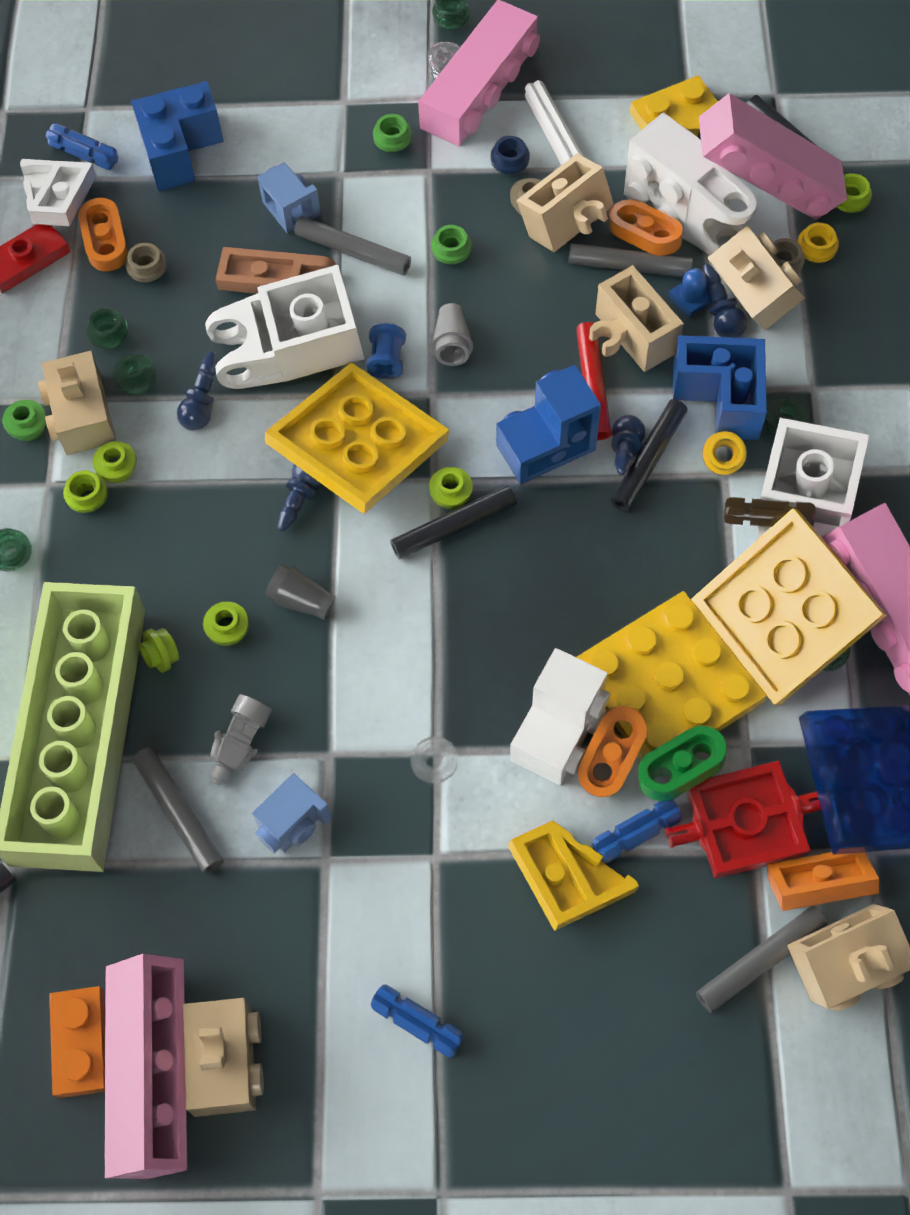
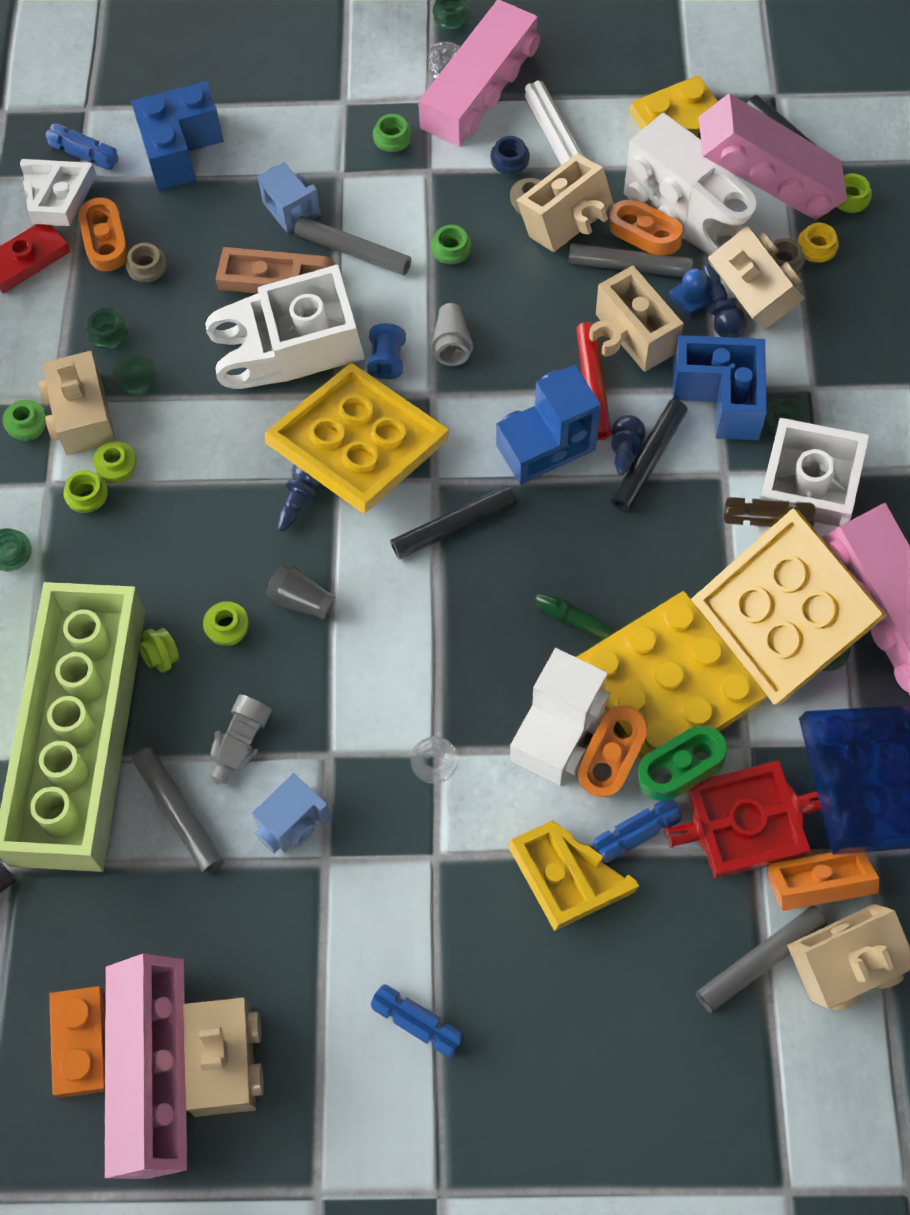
(194, 411): dark blue bar -> none
(454, 497): lime plate -> none
(565, 611): none -> dark green piece
(730, 441): yellow plate -> none

